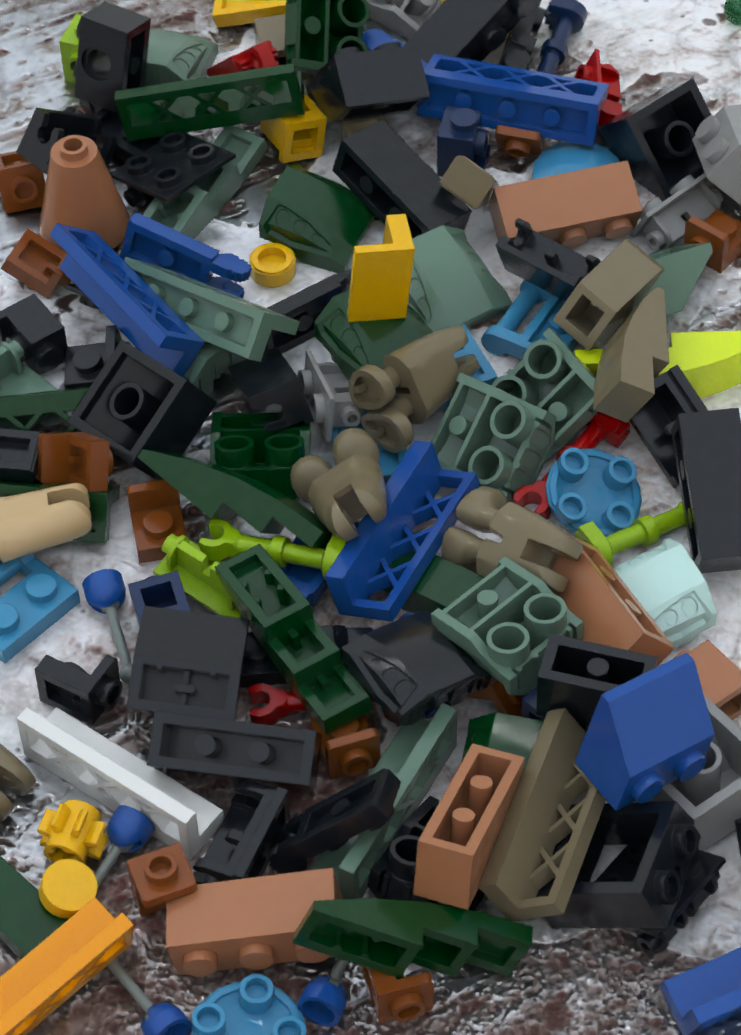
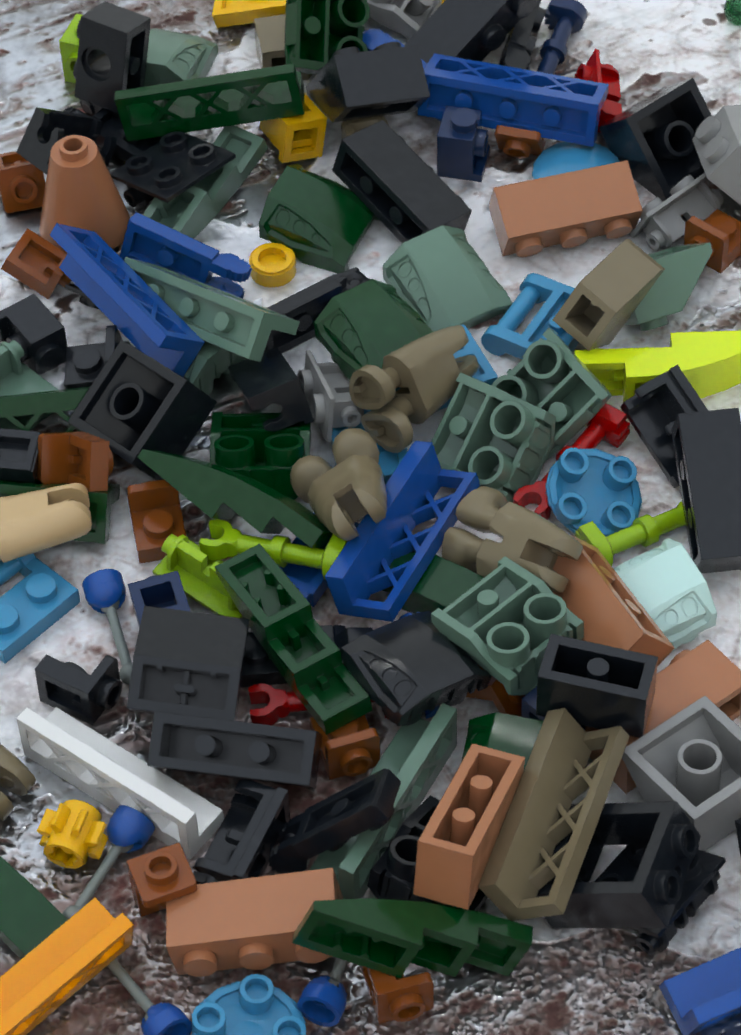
(67, 887): yellow tile -> none
(256, 57): red hinge -> none
(382, 274): yellow panel -> none
(469, 182): dark tan slope -> none
(544, 261): black hinge -> none
(633, 359): dark tan slope -> none
(647, 734): blue slope -> none

